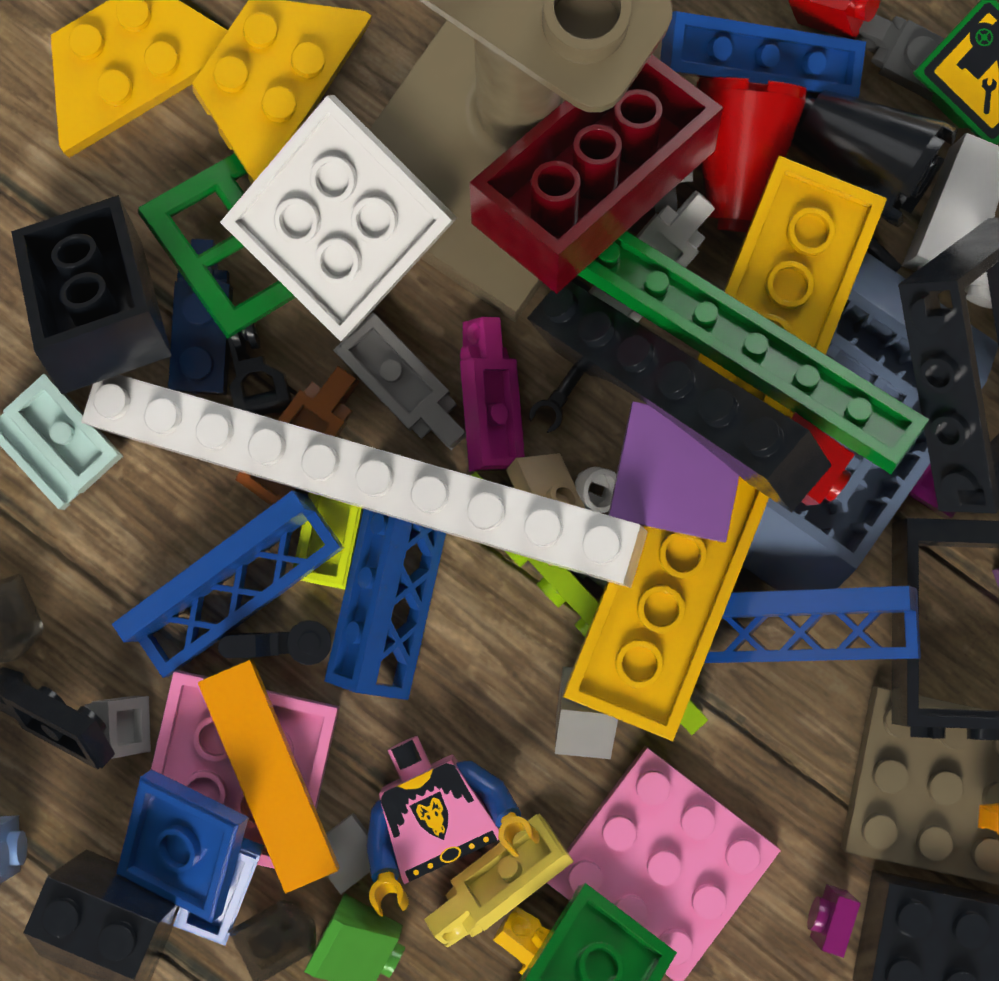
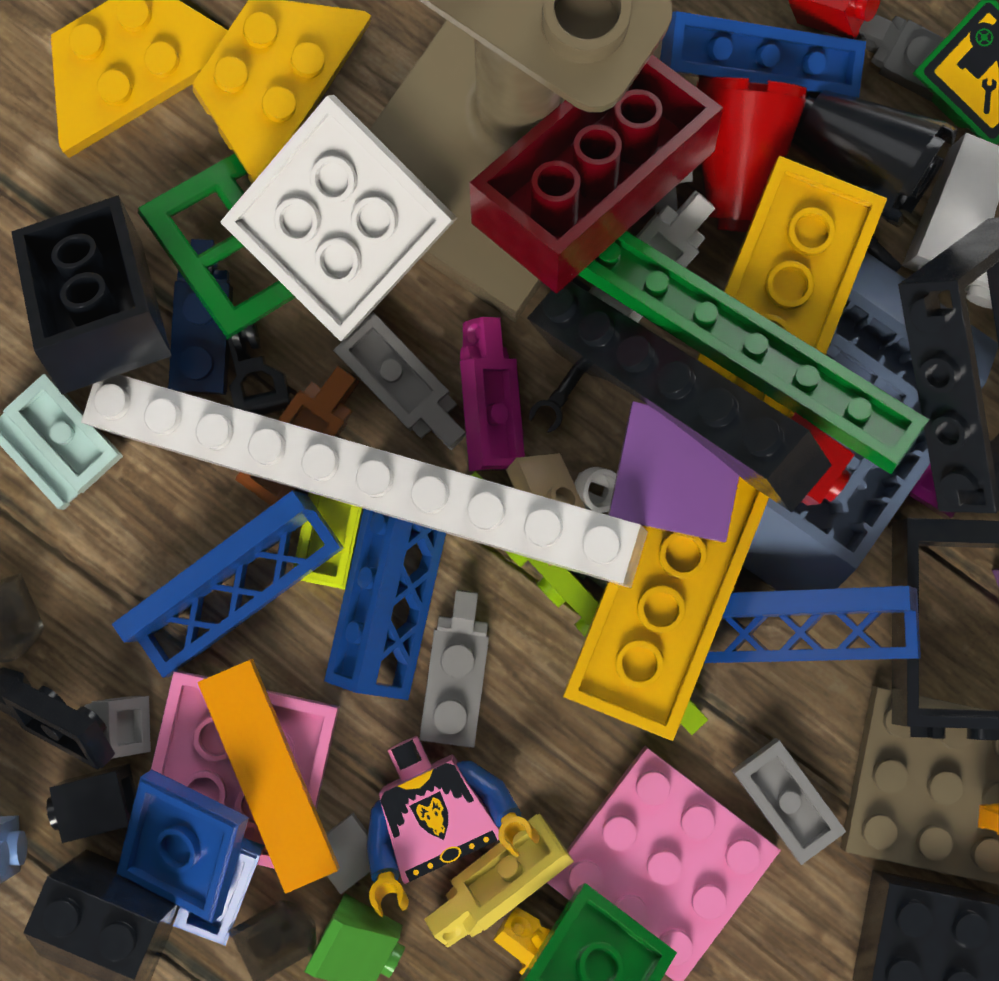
(92, 803): none -> black brick
(306, 643): black piece -> none
(455, 675): none -> light grey hinge
(582, 729): light grey brick -> none
(788, 801): none -> light grey plate
(833, 919): magenta plate -> none

